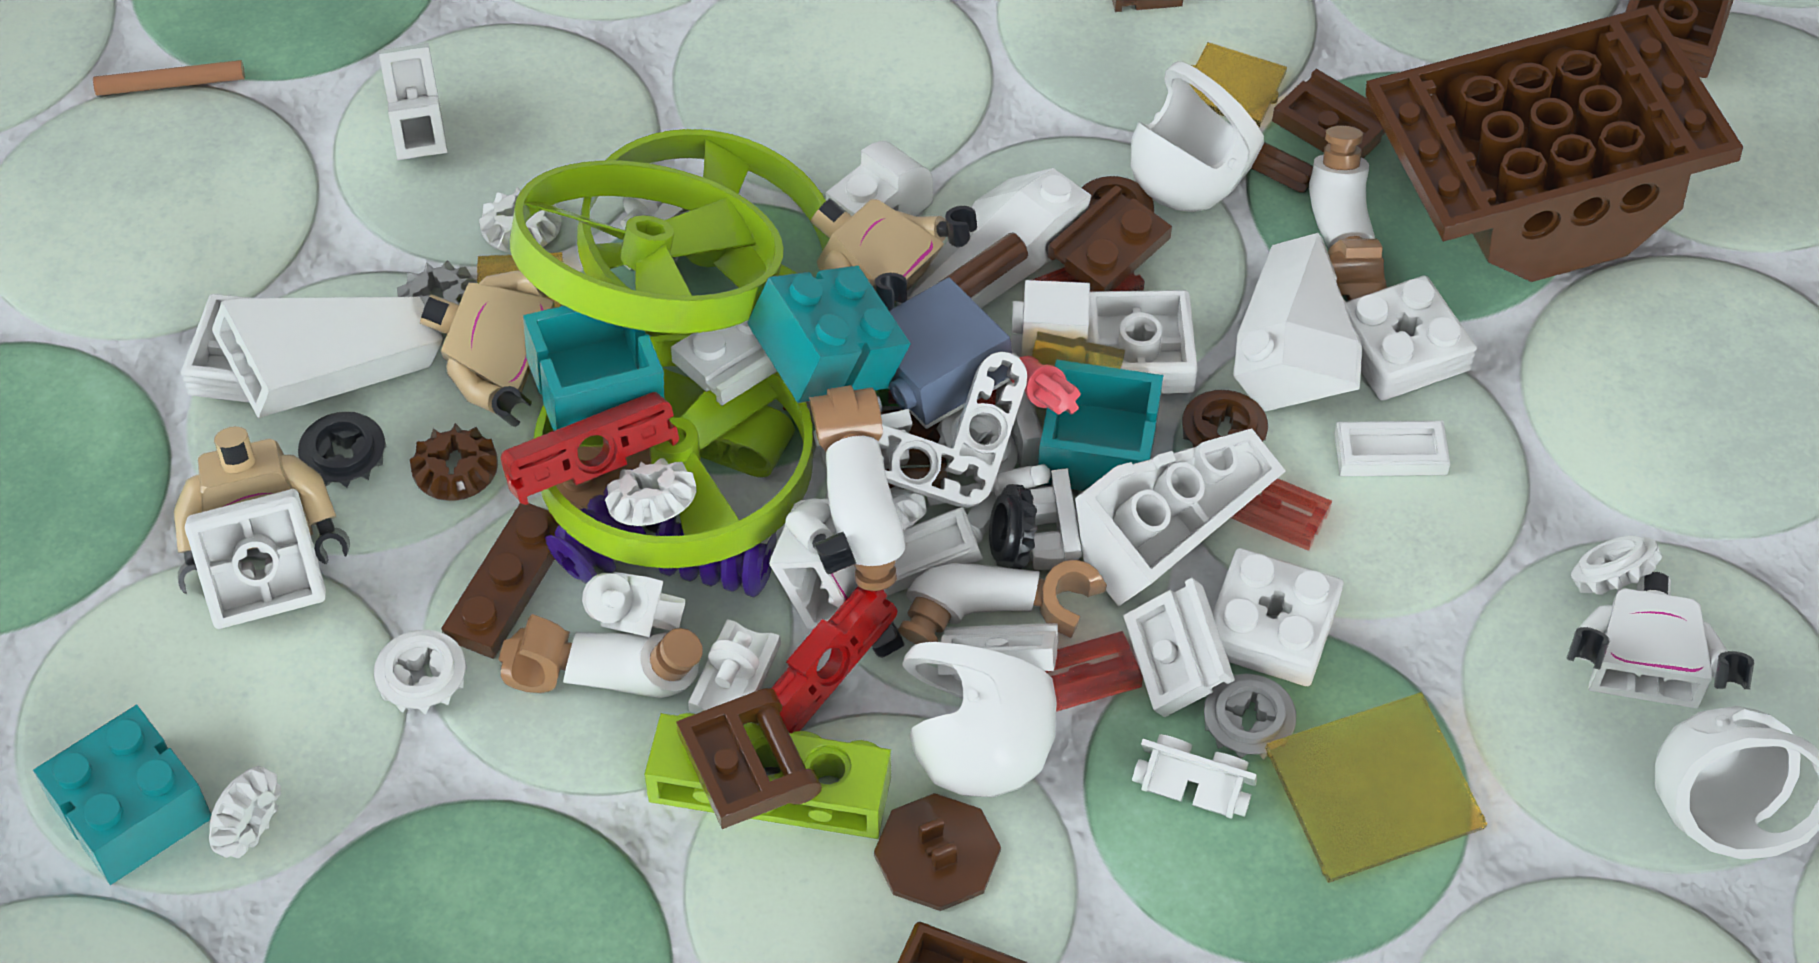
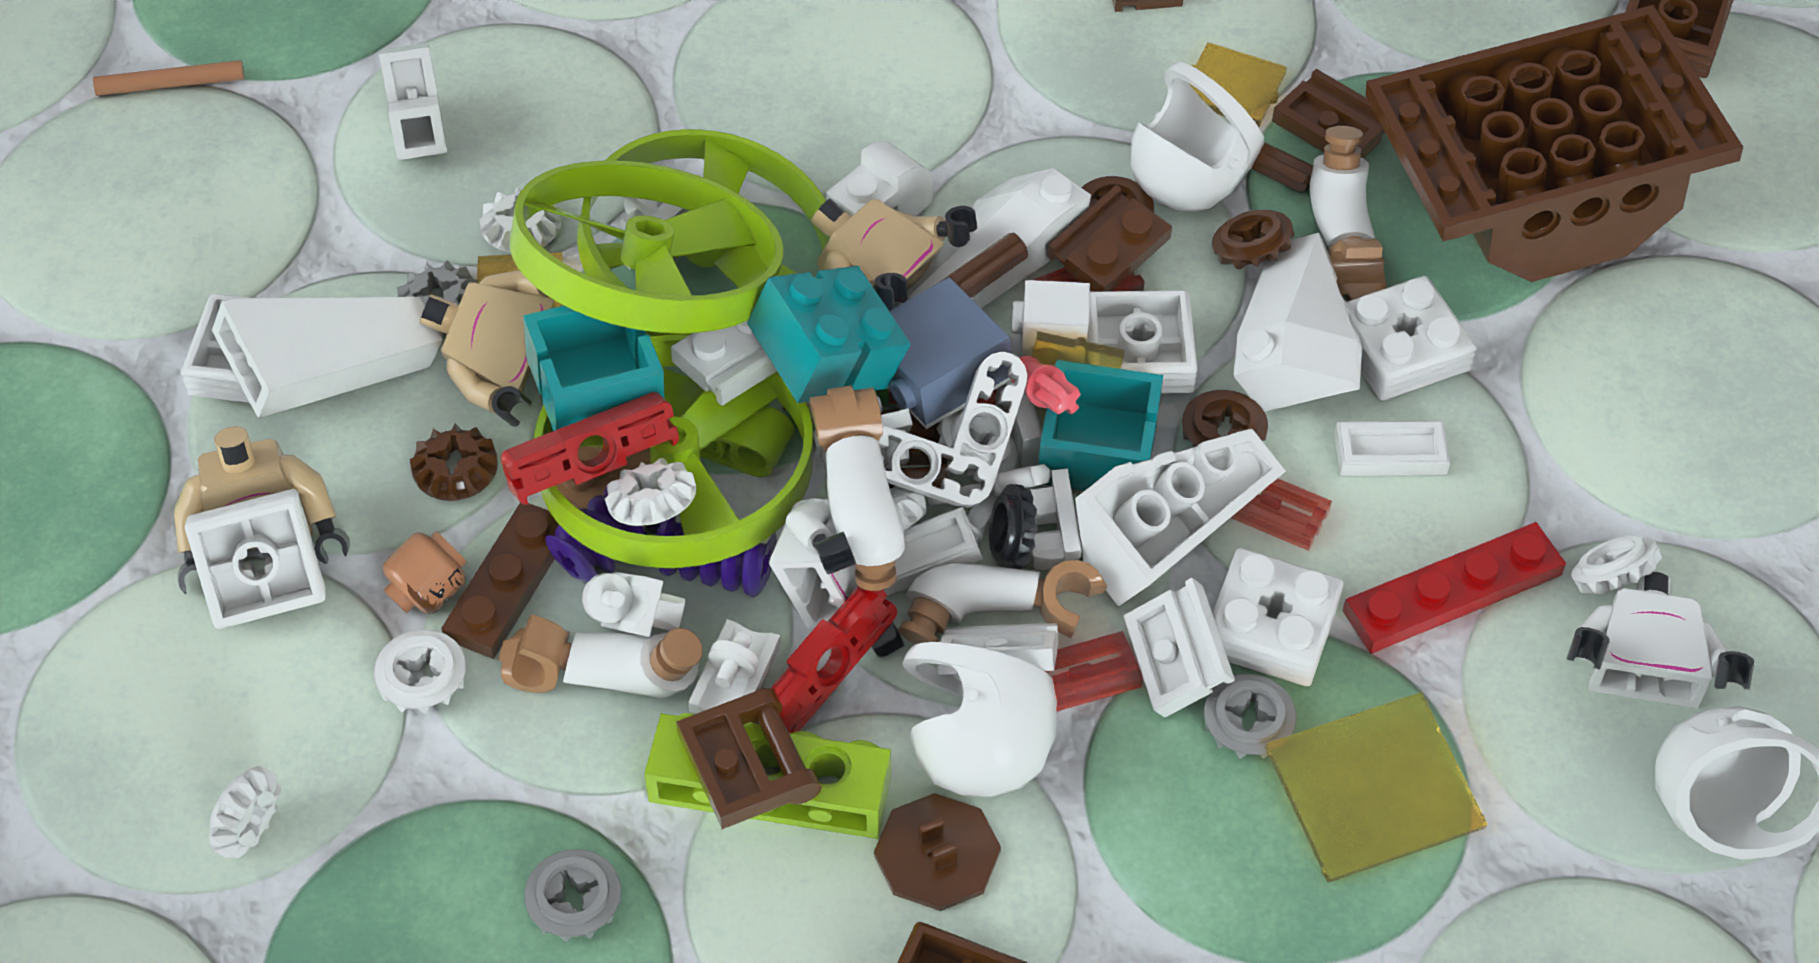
(125, 792): teal piece -> none
(349, 431): black gear -> none
(424, 573): none -> nougat head
(587, 873): none -> light grey gear
(1217, 779): white hinge -> none
(1253, 238): none -> reddish brown gear
(1453, 587): none -> red plate

